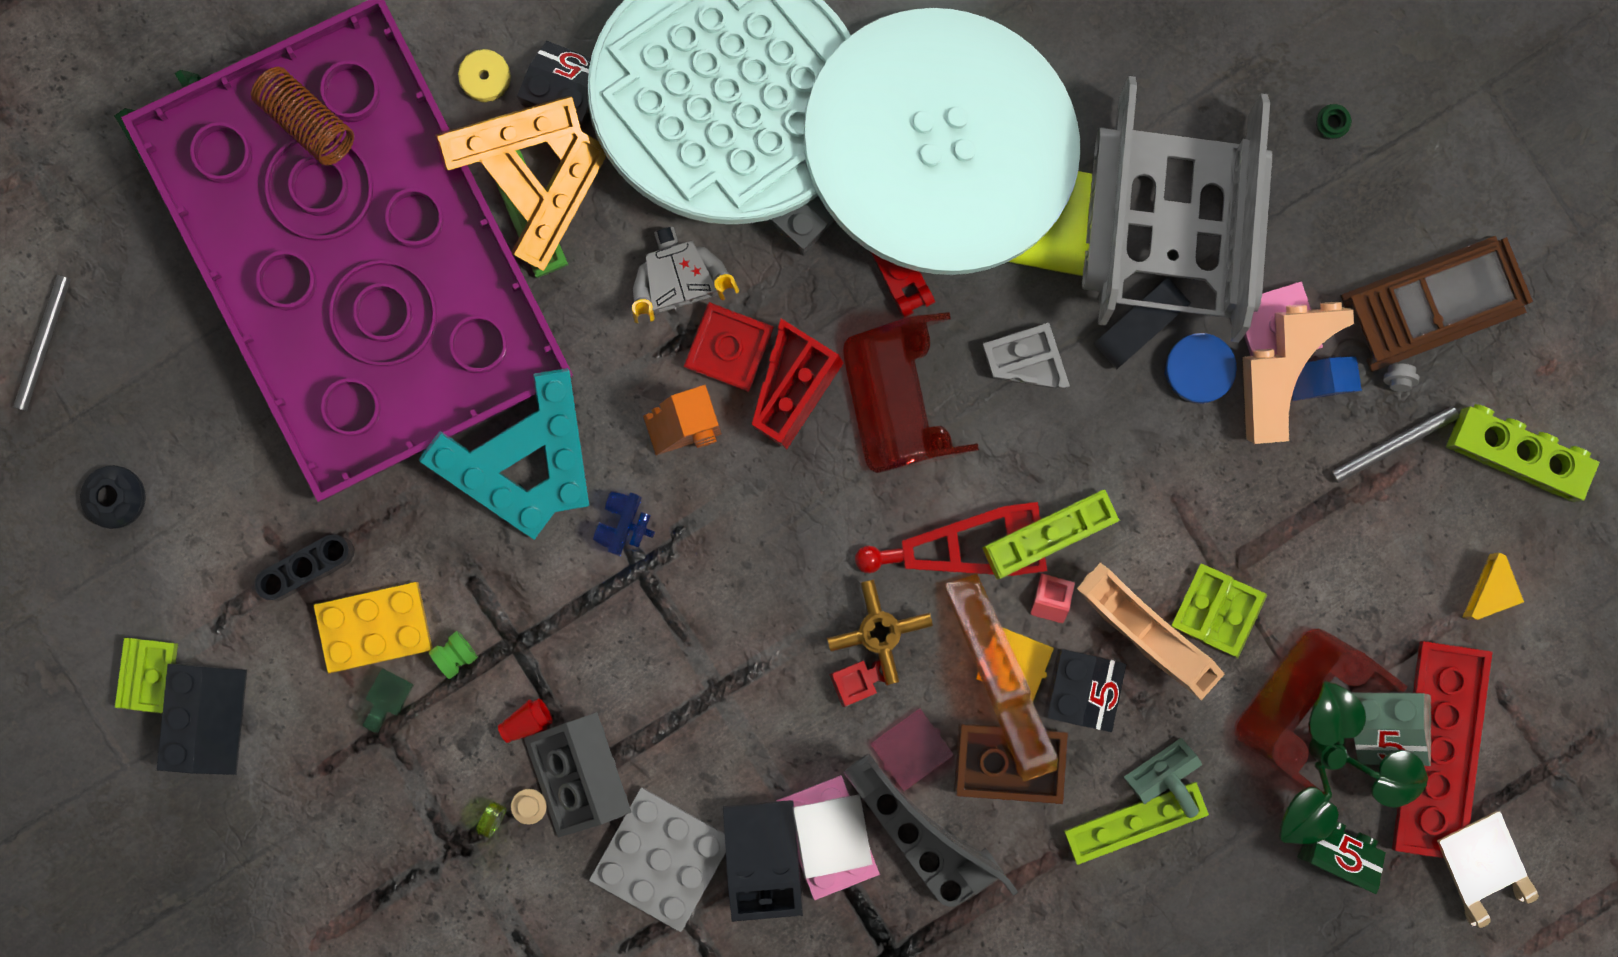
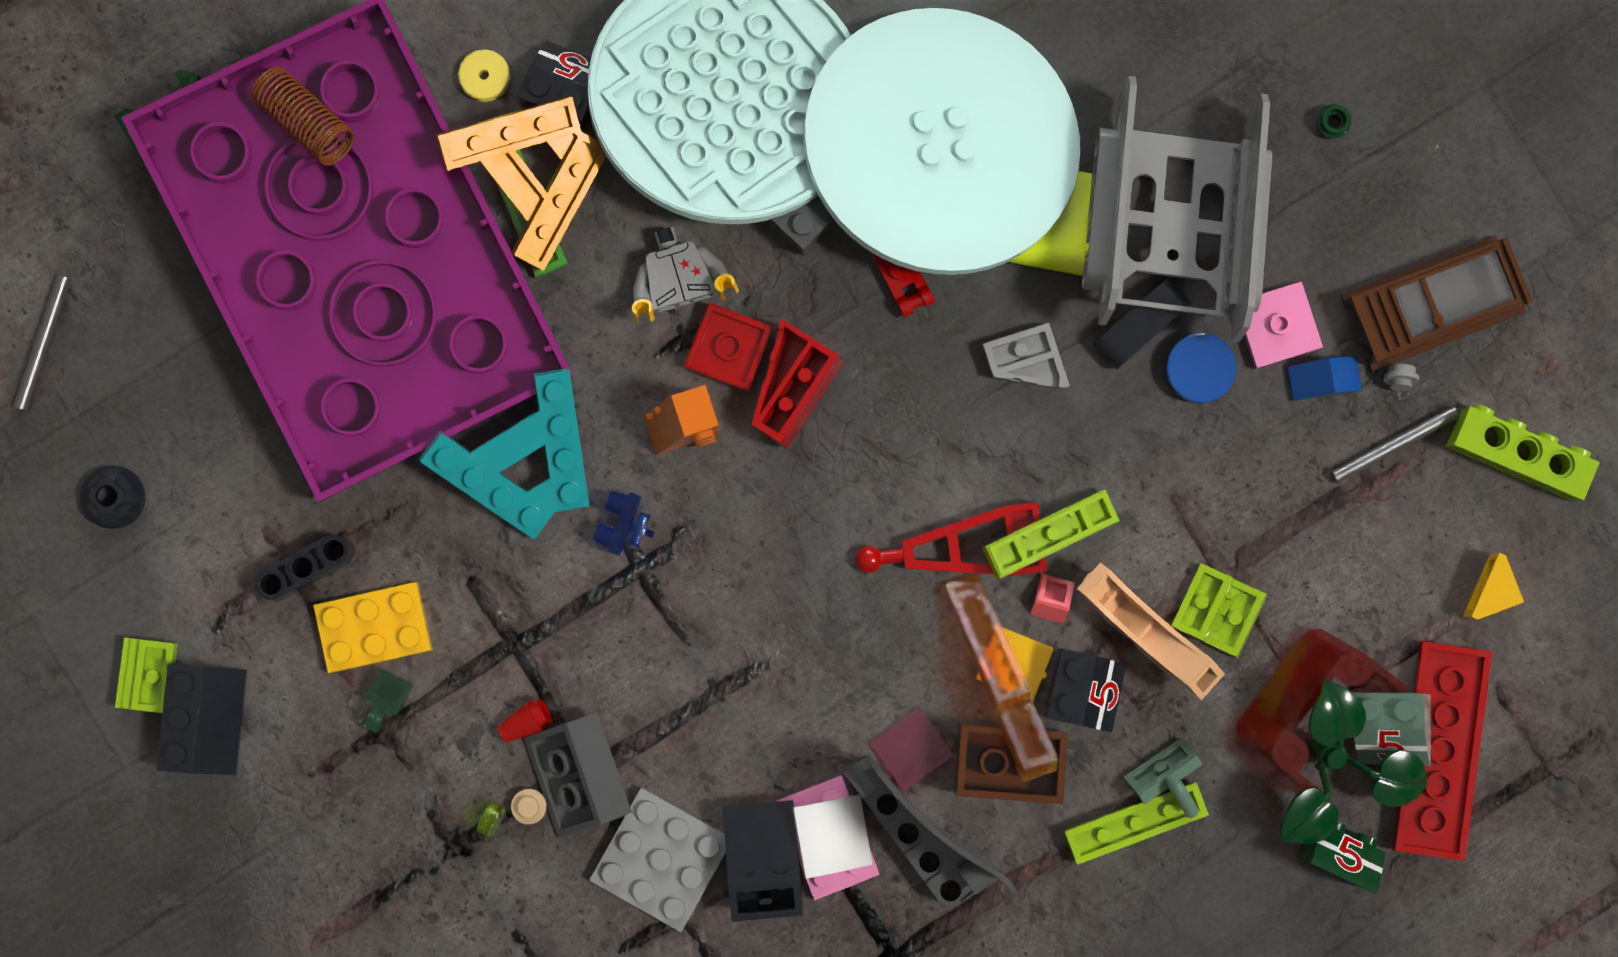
(453, 654): bright green wheel -> none
(856, 682): red plate -> none
(890, 396): clear red windscreen -> none
(895, 627): pearl gold bar -> none
(1272, 377): light nougat arch -> none
(1483, 862): flag -> none

